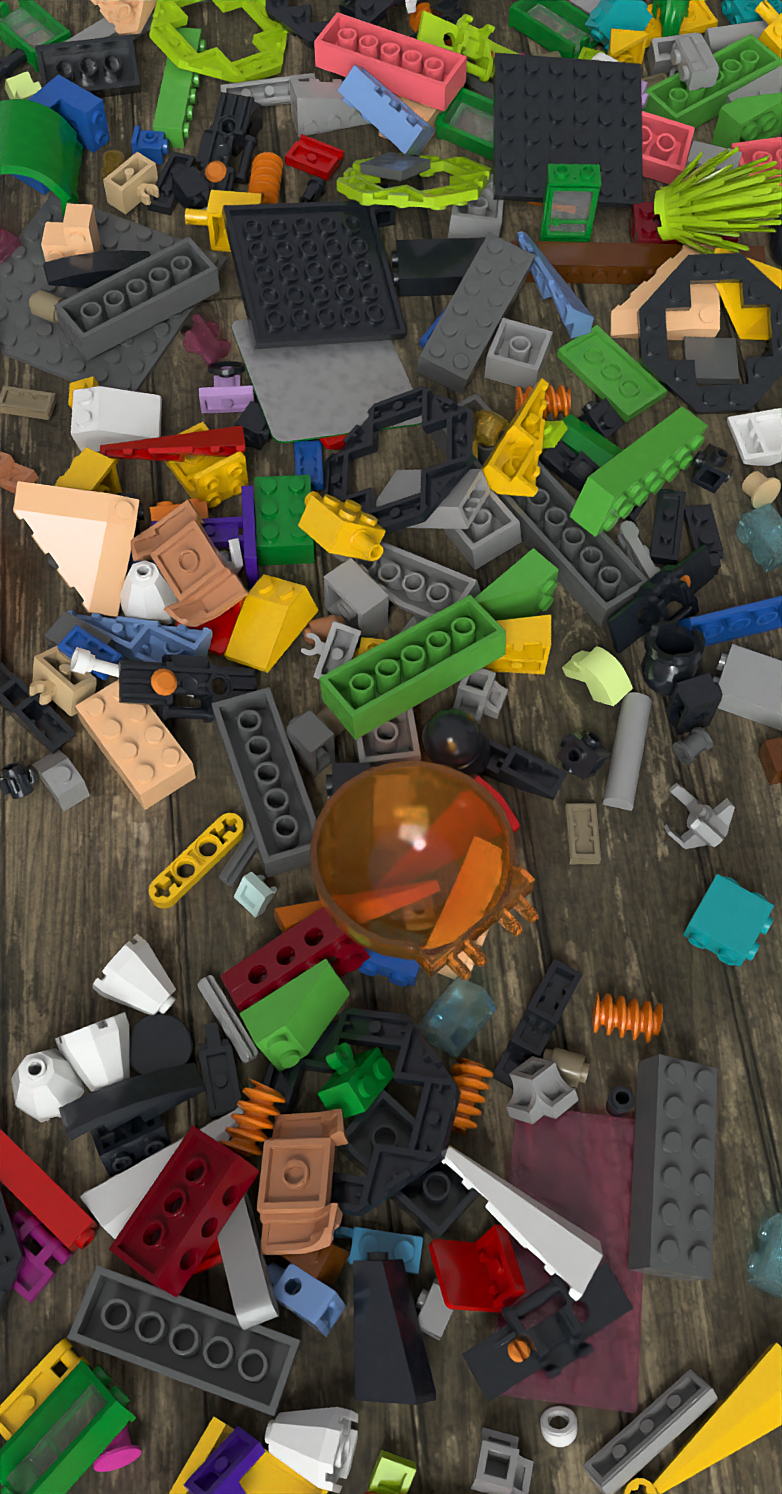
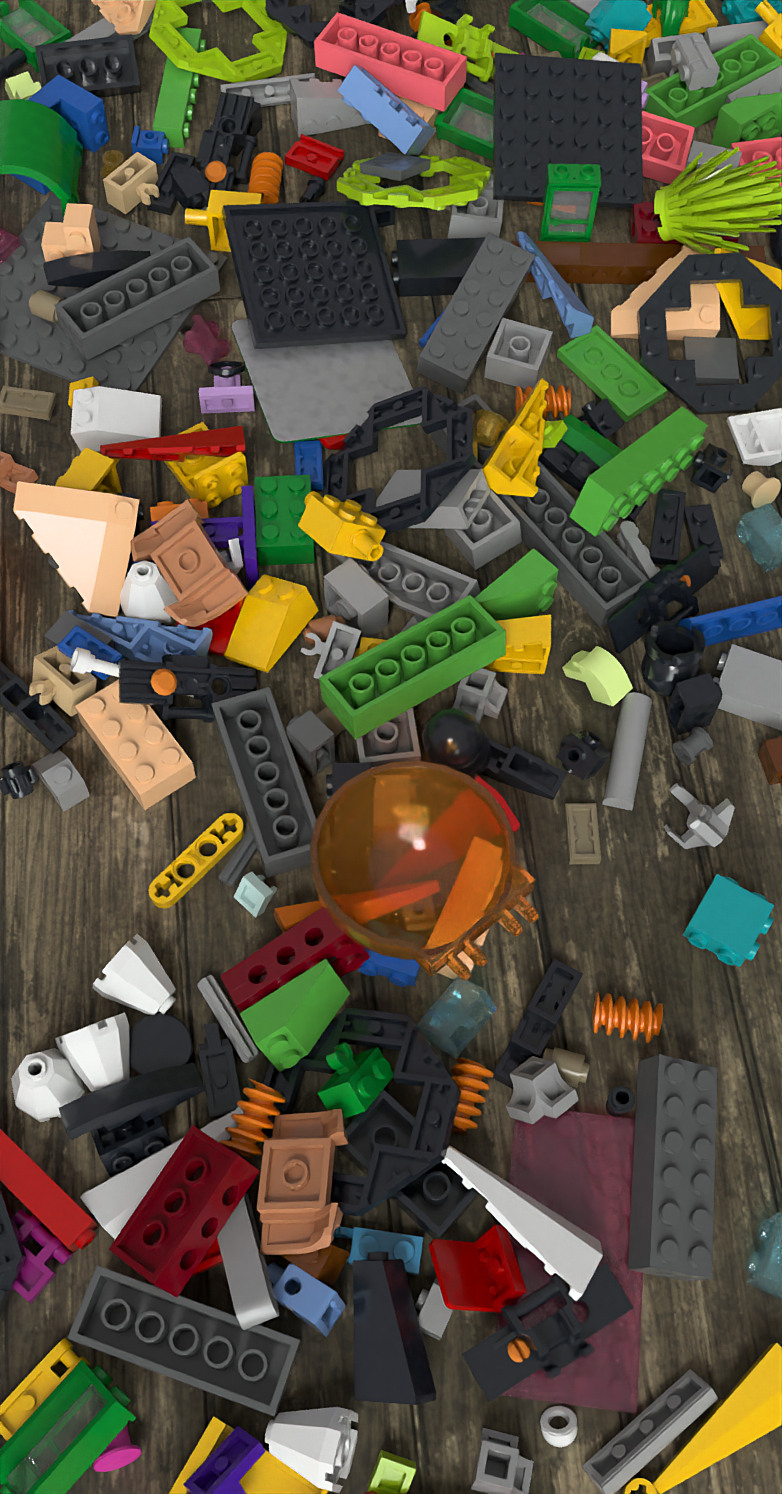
(254, 426): black brick -> none

